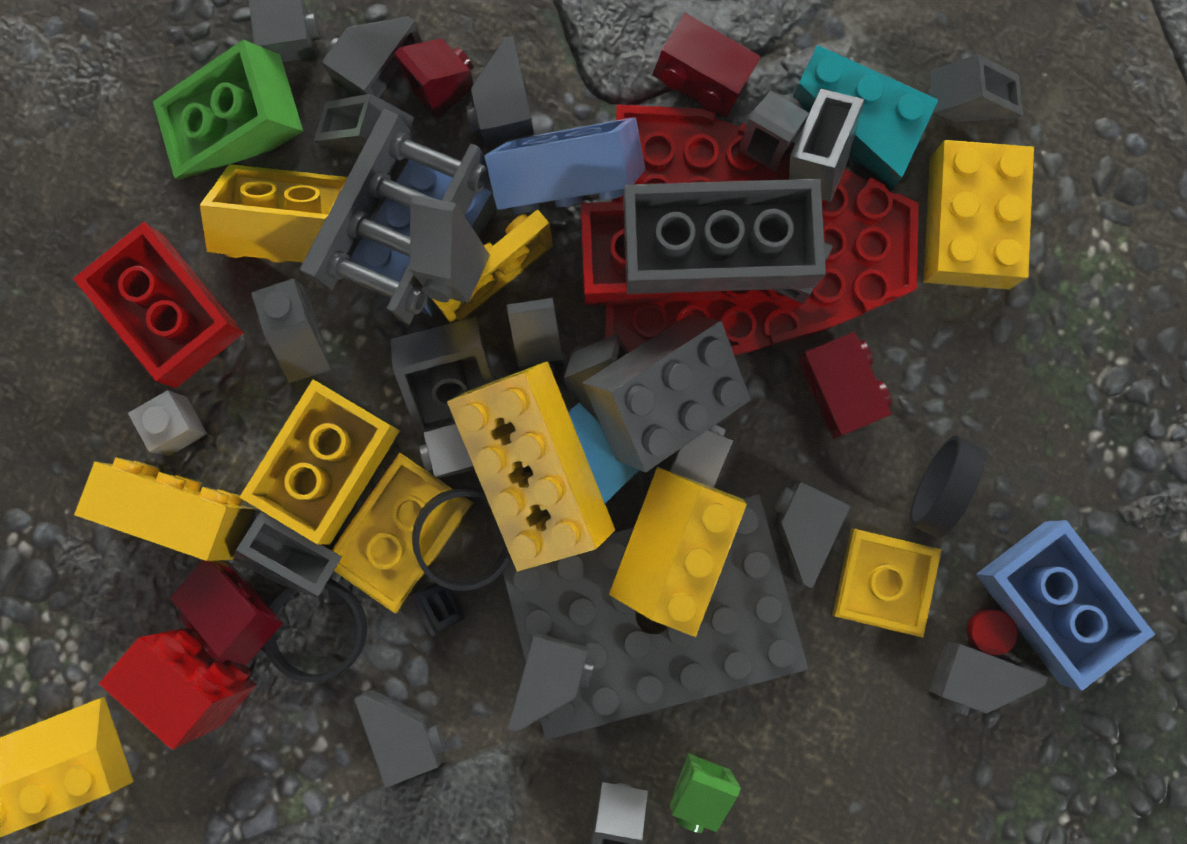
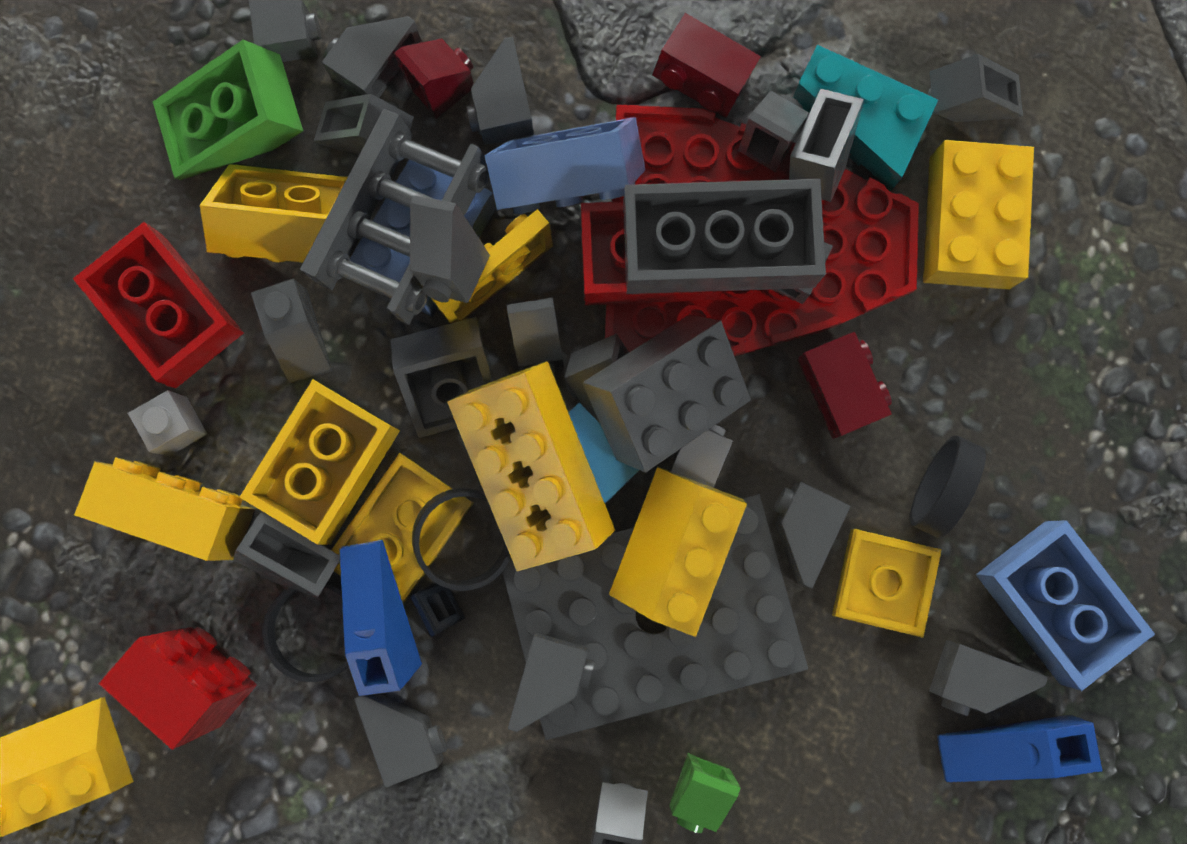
(225, 612): dark red brick -> none
(374, 621): none -> blue slope
(445, 452): light grey brick -> none
(992, 632): red tile -> none
(1021, 751): none -> blue slope

